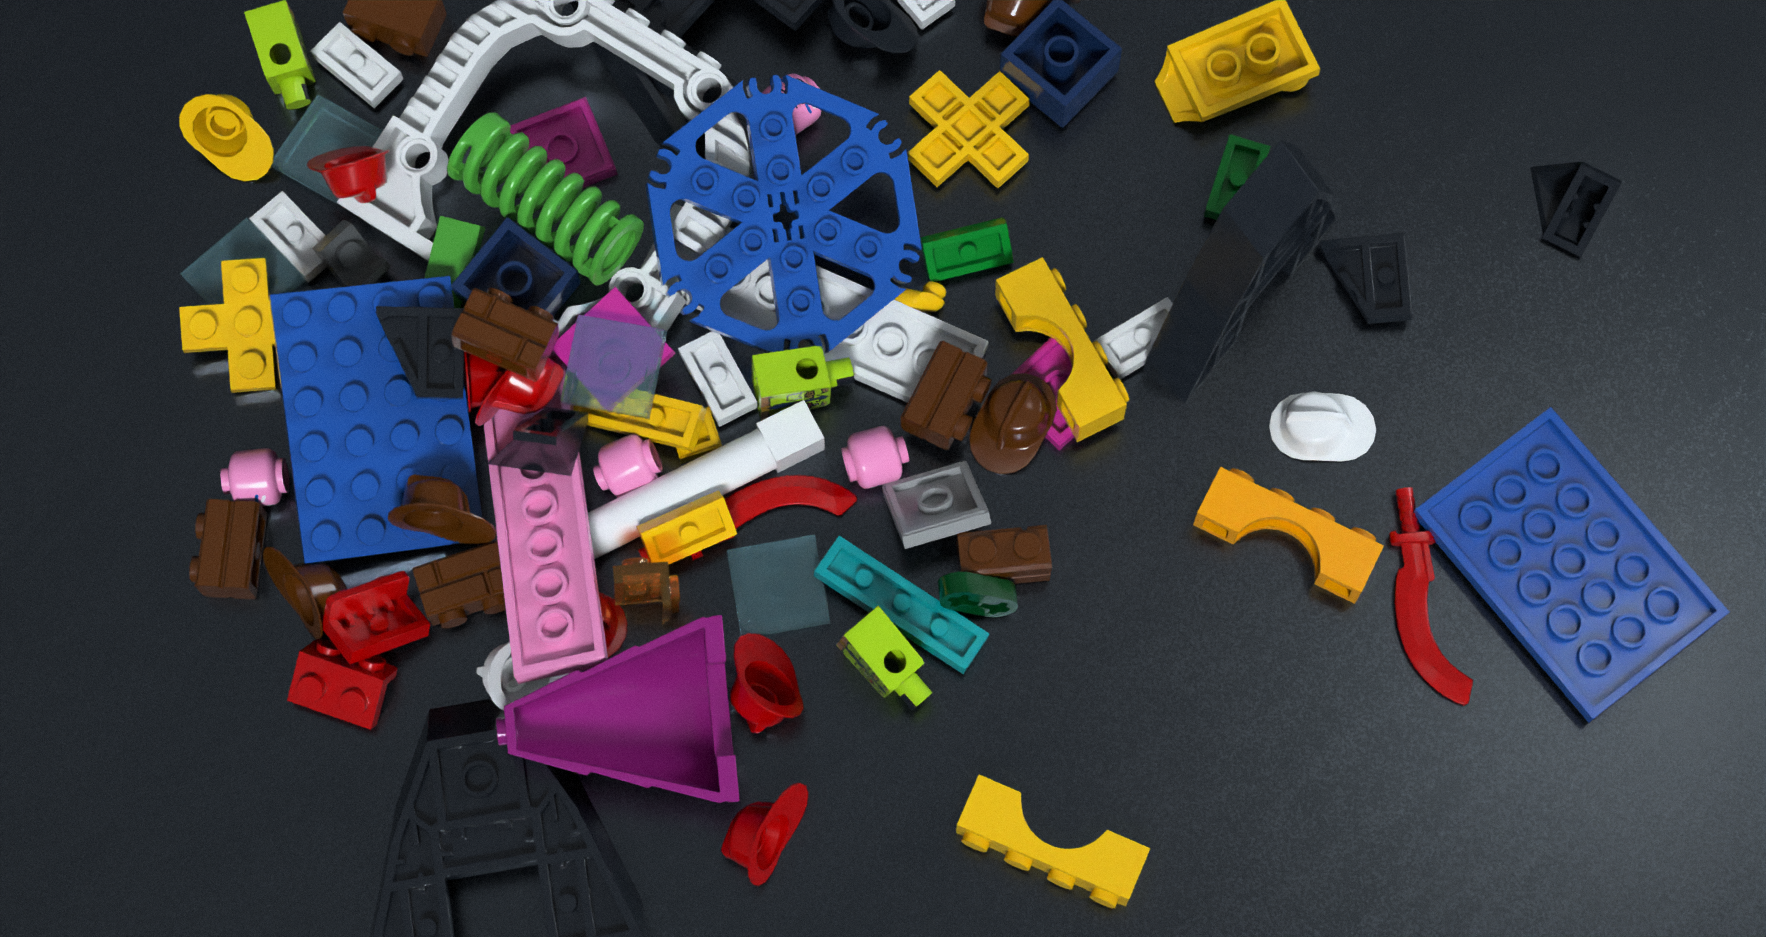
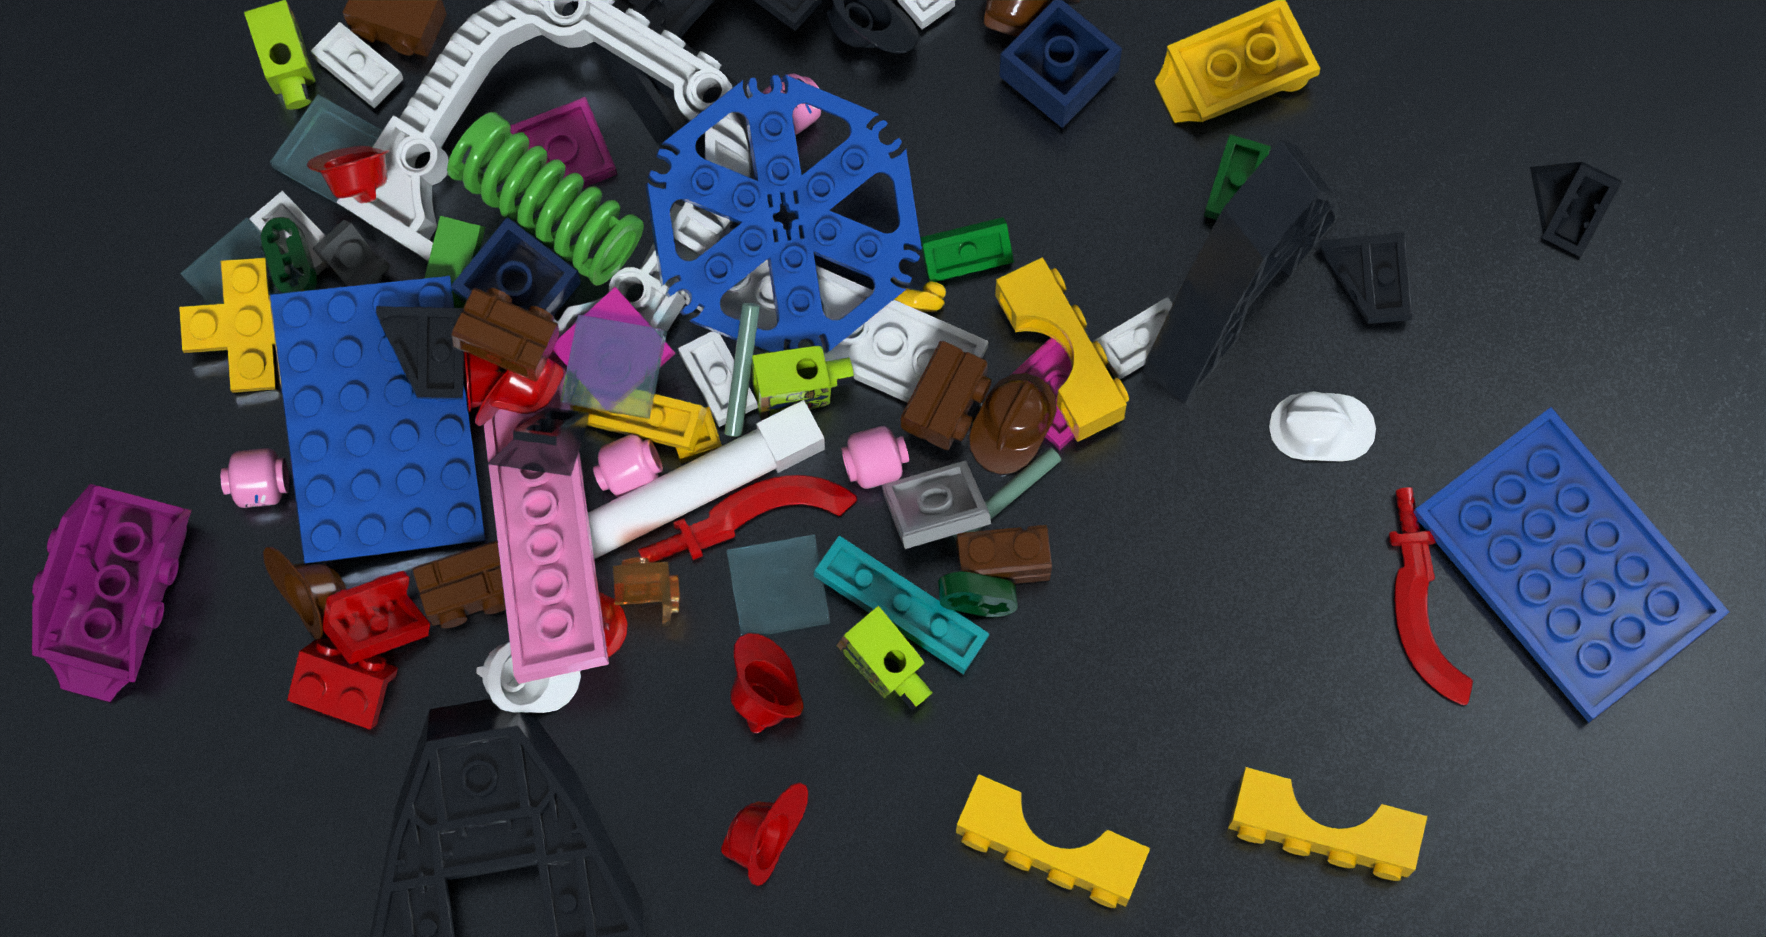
(105, 588): none -> magenta slope
(227, 135): yellow piece -> none
(229, 549): reddish brown brick -> none
(298, 255): none -> dark green beam
(441, 510): reddish brown piece -> none
(638, 717): magenta cone -> none
(687, 529): yellow plate -> none
(742, 369): none -> sand green bar
(968, 129): yellow plate -> none
(1020, 483): none -> sand green bar
(1269, 811): none -> yellow arch
(1339, 554): light orange arch -> none

